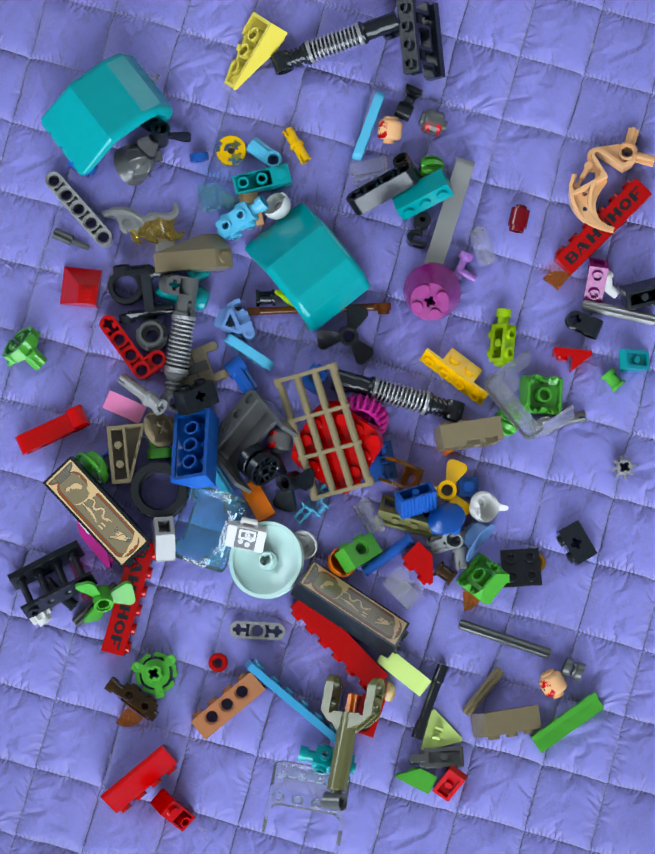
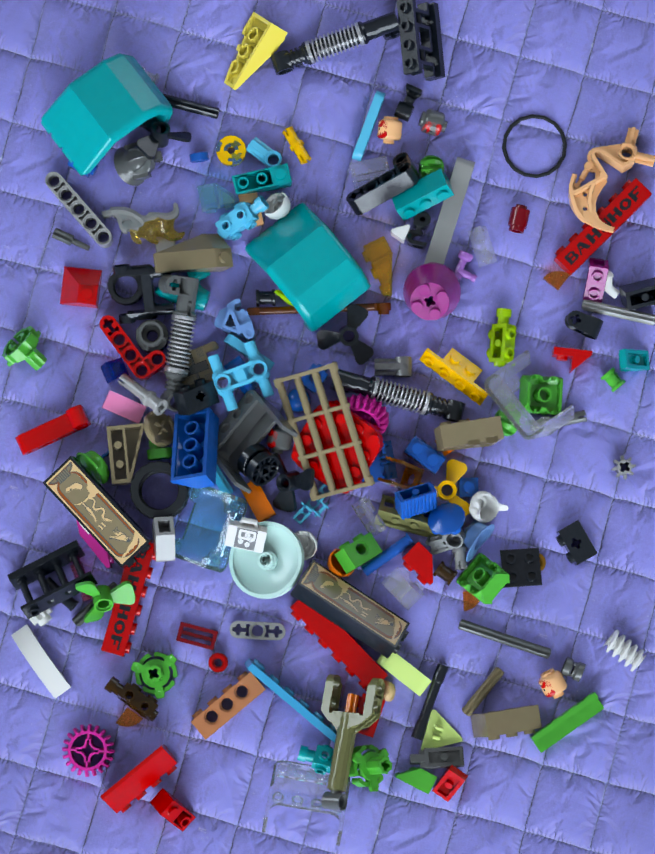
(40, 661): none -> white slope
(87, 759): none -> dark pink gear
(113, 370): none -> clear blue slope
(193, 107): none -> black axle
(212, 640): none -> dark red tile
(241, 375): none -> medium azure piece
(295, 400): none -> blue piece
(370, 766): none -> bright green piece
(380, 258): none -> clear yellow slope
(396, 367): none -> flat silver piece
(400, 233): none -> white slope
(424, 455): none -> blue brick
(528, 174): none -> black piece
(623, 649): none -> white piece

